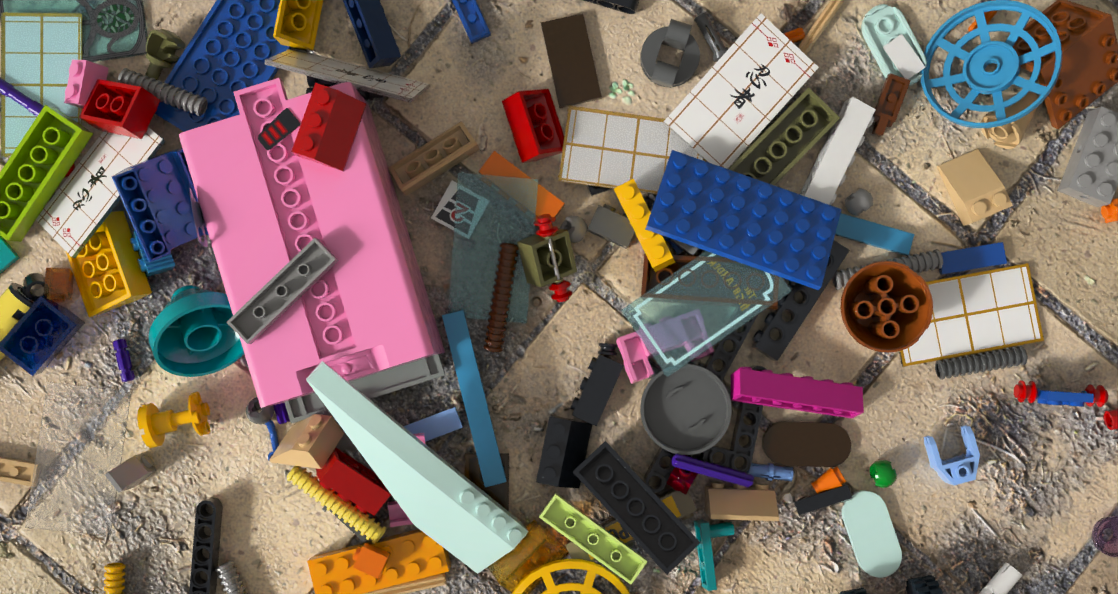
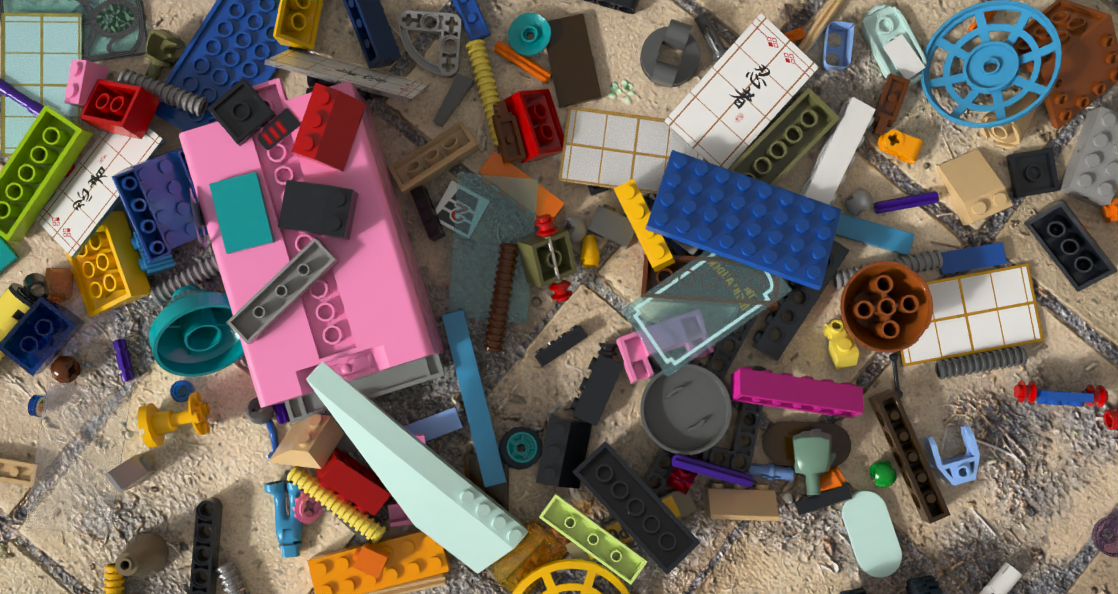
(36, 405): none -> clear blue tile
(65, 369): none -> reddish brown piece
(142, 556): none -> dark tan cone
(181, 390): none -> clear blue tile
(192, 276): none -> light grey piece
(241, 111): none -> black tile
(242, 213): none -> teal tile
(287, 527): none -> dark azure piece
(303, 514): none -> bright pink gear
(318, 209): none -> black slope
(427, 213): none -> black piece
(440, 29): none -> light grey beam
(455, 95): none -> dark grey piece
(485, 82): none -> light yellow piece
(507, 134): none -> reddish brown hinge
(522, 62): none -> orange axle
(524, 26): none -> teal dish
(531, 452): none -> wheel
(564, 343): none -> black piece
(589, 252): none -> yellow cone
(704, 533): teal piece -> none
(812, 456): none -> sand green piece
(841, 347): none -> light yellow brick
(846, 45): none -> light blue piece
(893, 357): none -> black hinge
(904, 146): none -> light orange piece
(906, 202): none -> dark purple axle
(909, 456): none -> dark brown brick
(1033, 173): none -> black tile
(1070, 245): none -> black slope

